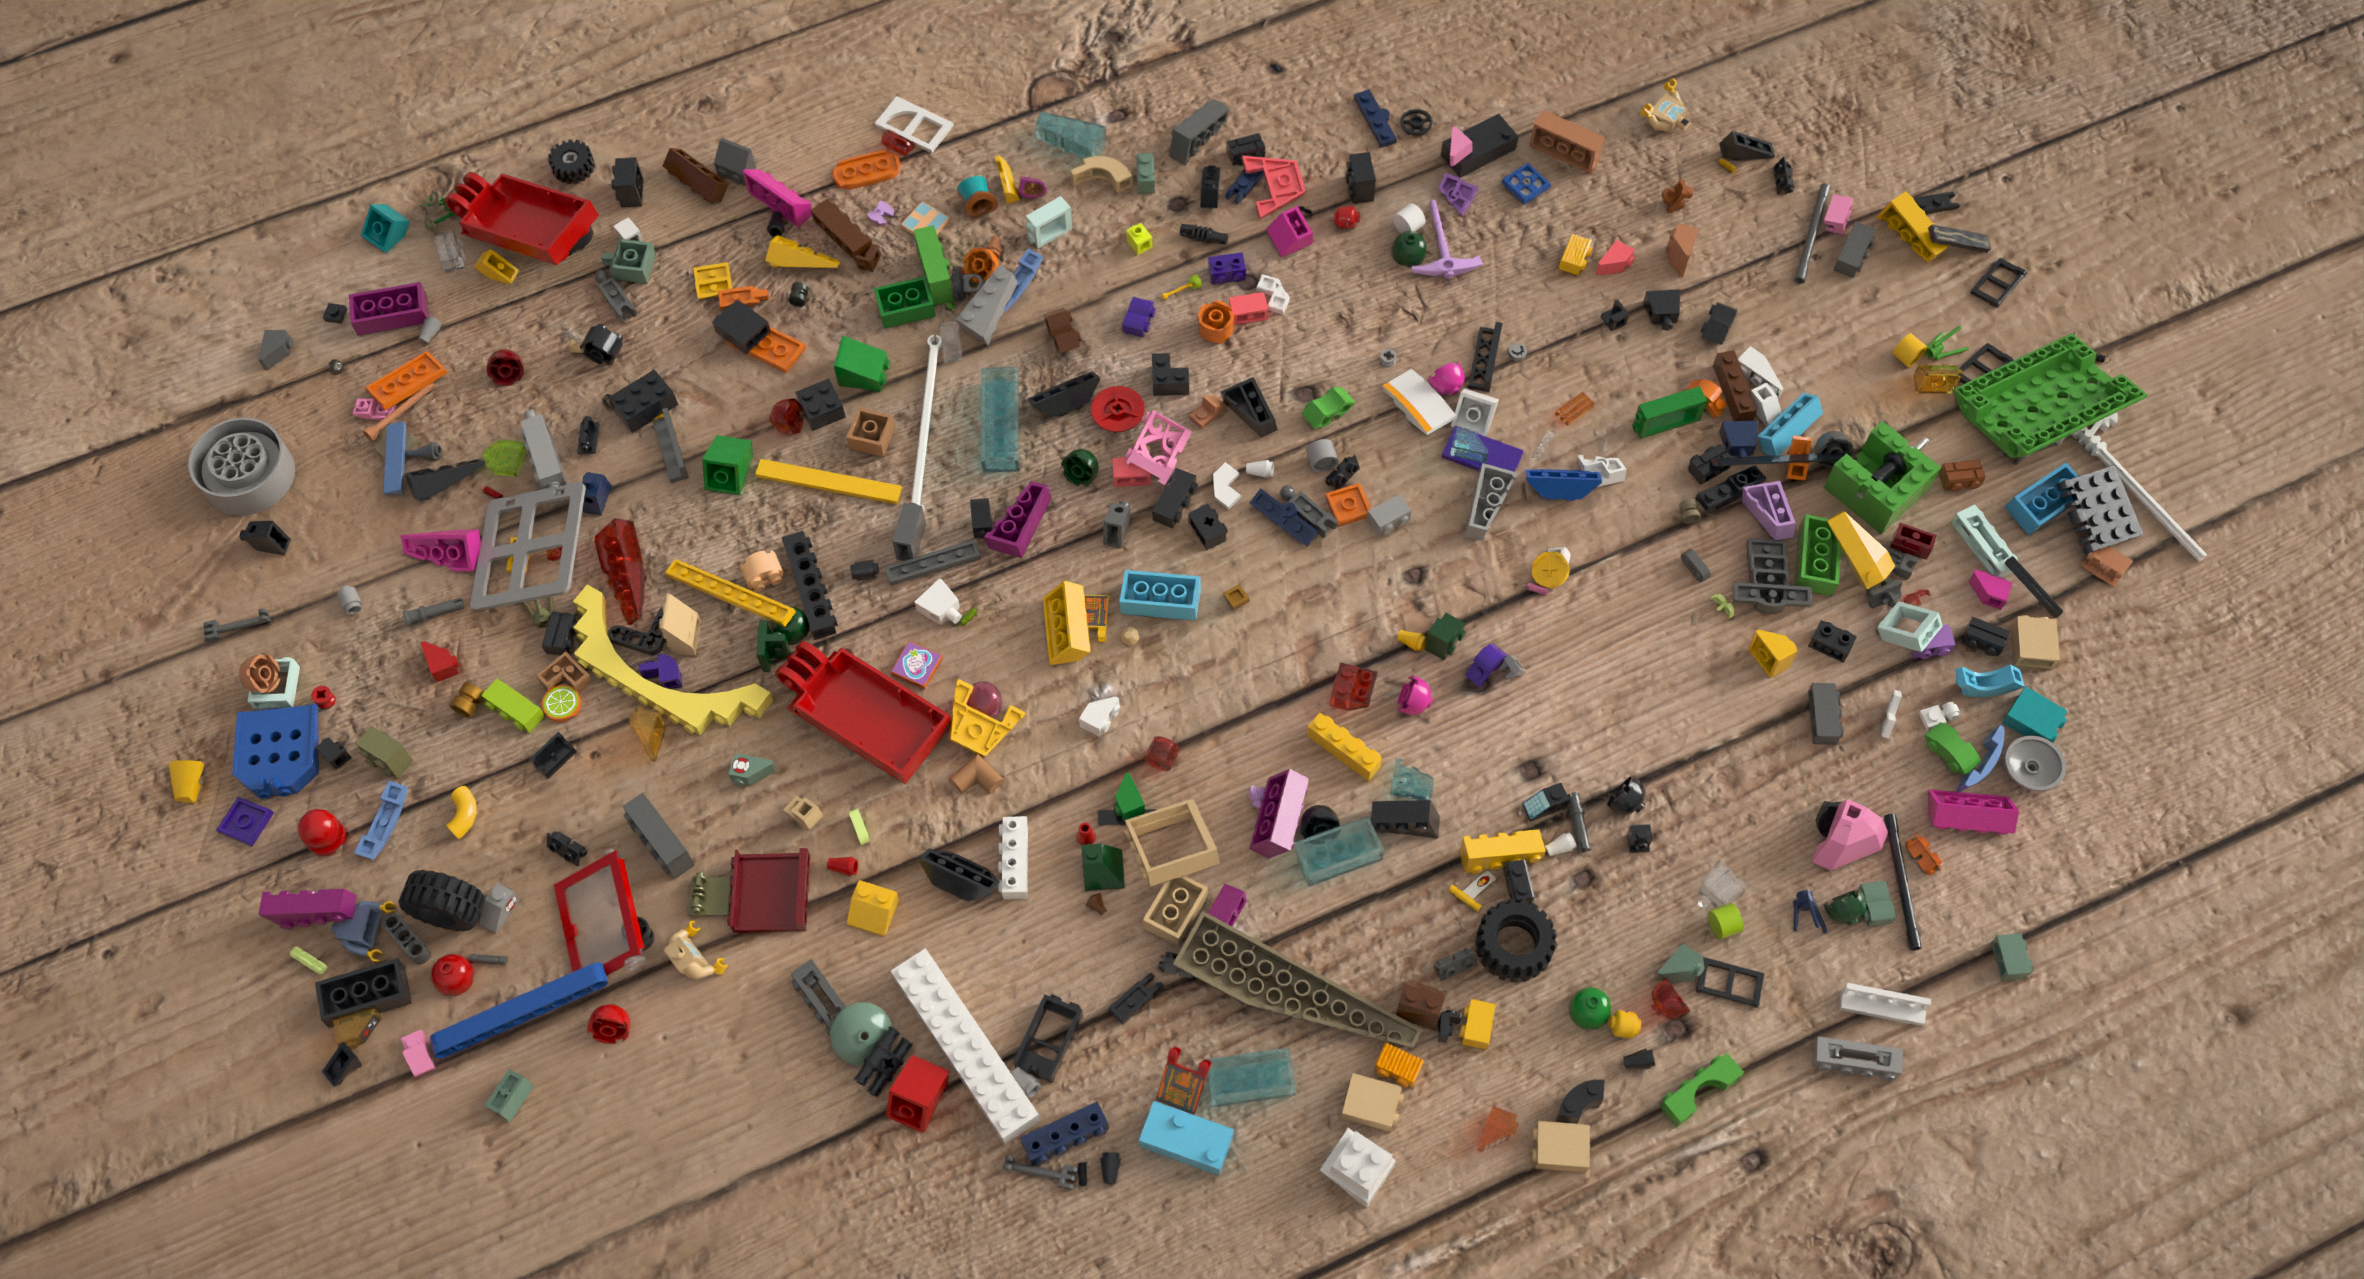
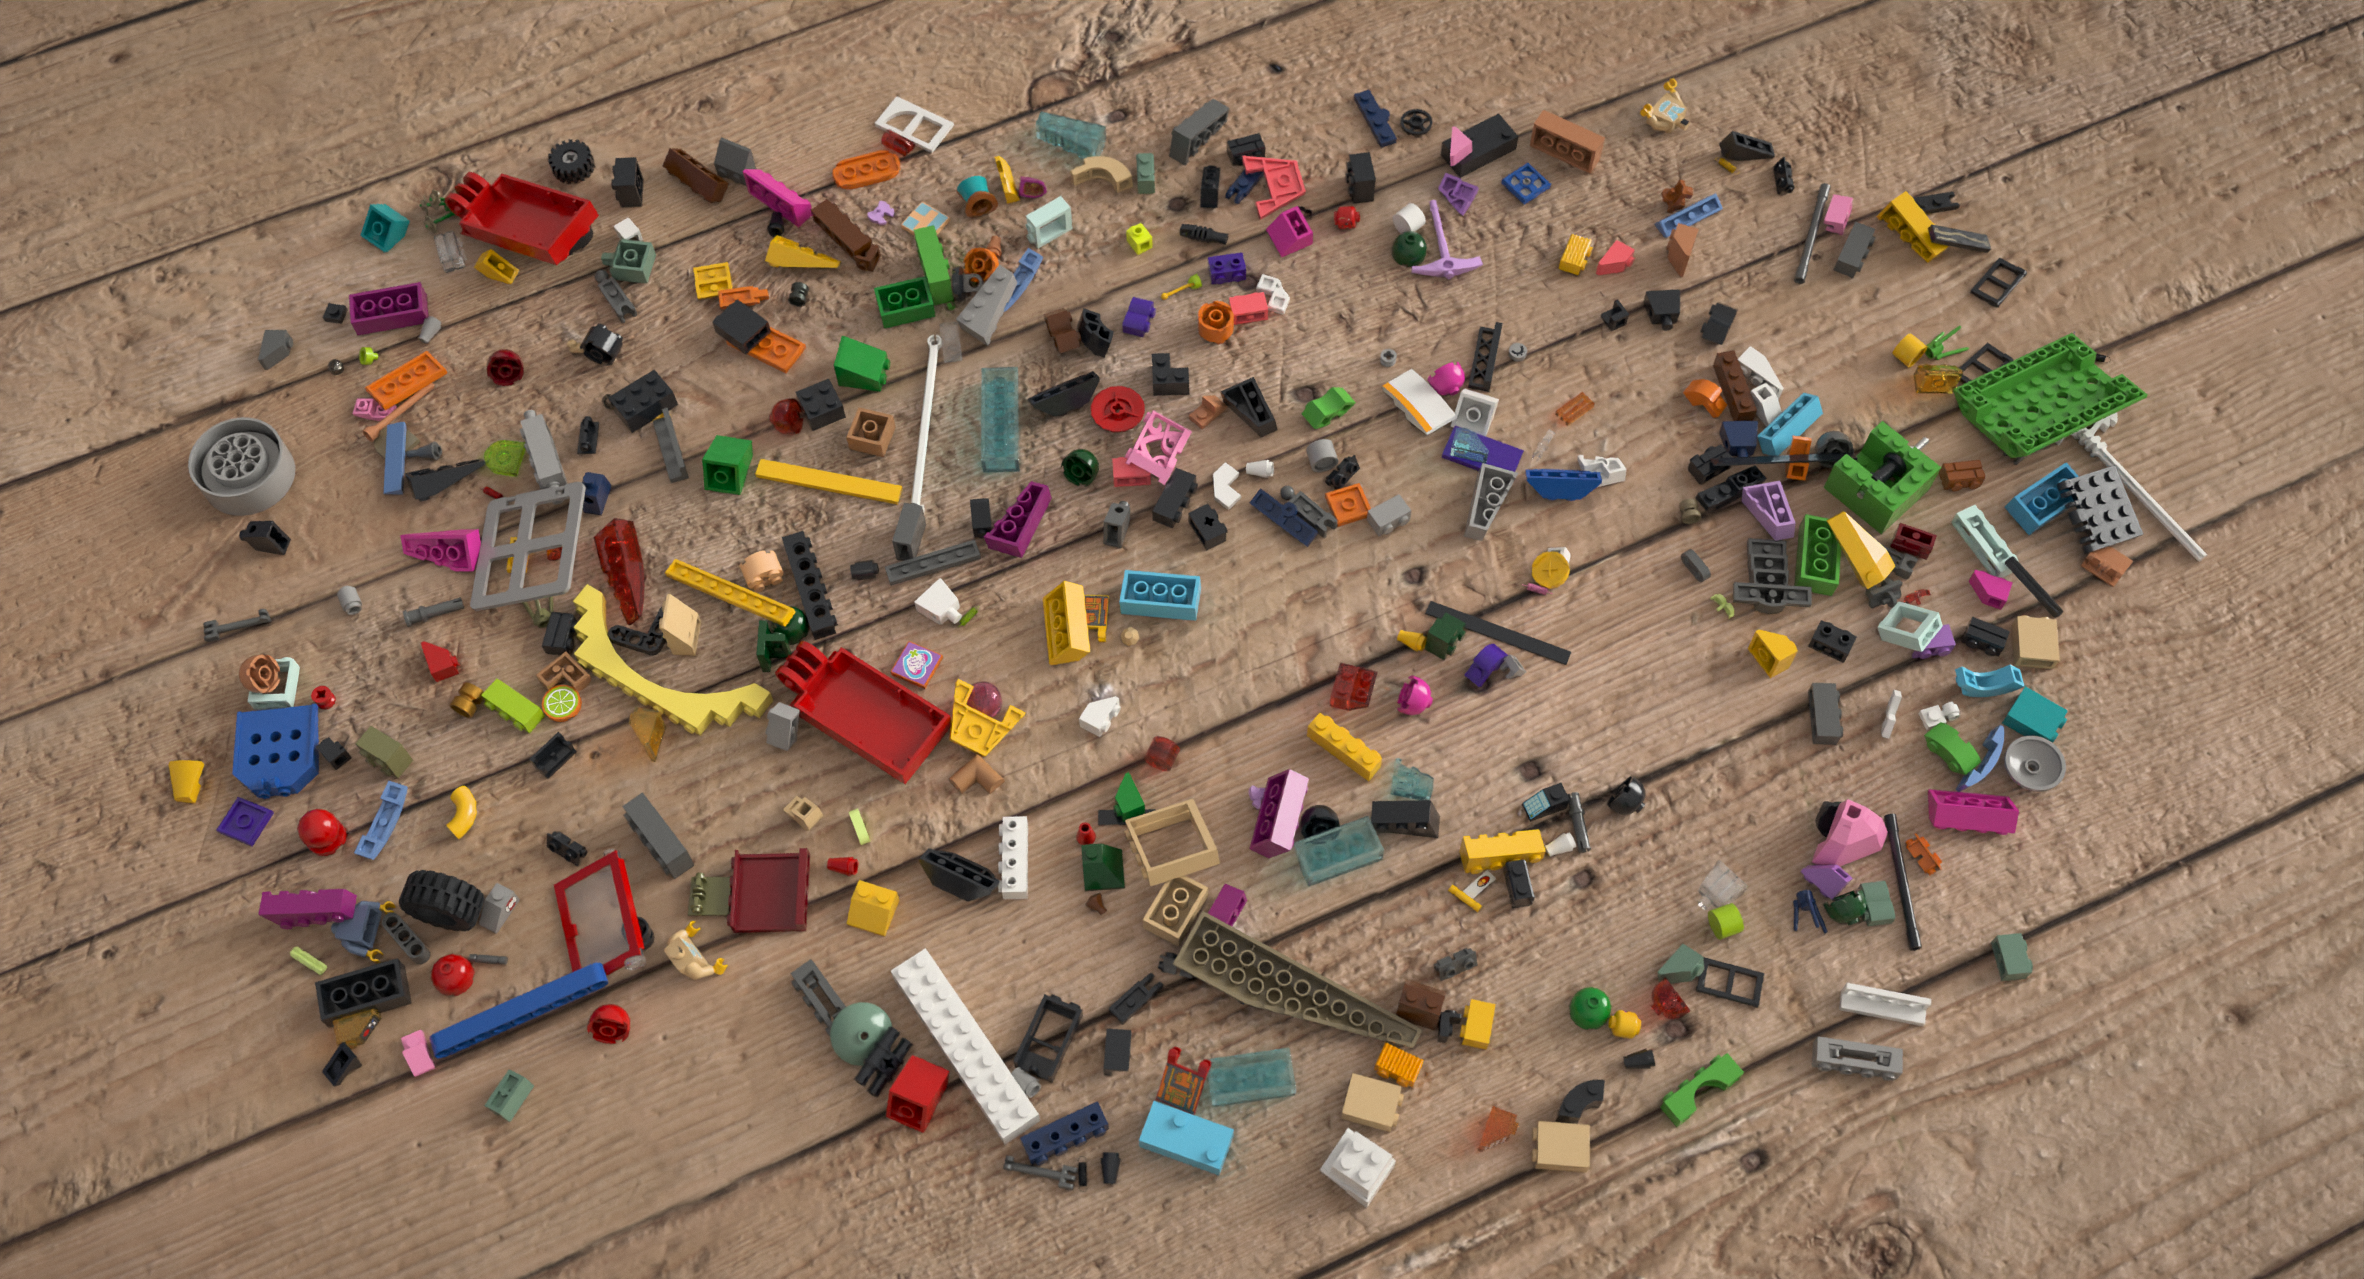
(367, 356): none -> lime tile
(665, 669): dark purple brick -> none
(750, 769): sand green slope -> none
(782, 726): none -> light grey brick
(1094, 333): none -> black brick
(1117, 1051): none -> black panel
(1236, 597): pearl gold plate -> none
(1502, 634): none -> black piece
(1520, 916): black tyre -> none
(1639, 838): black brick -> none
(1669, 412): green window -> none
(1689, 214): none -> medium blue slope
(1828, 878): none -> medium lavender slope

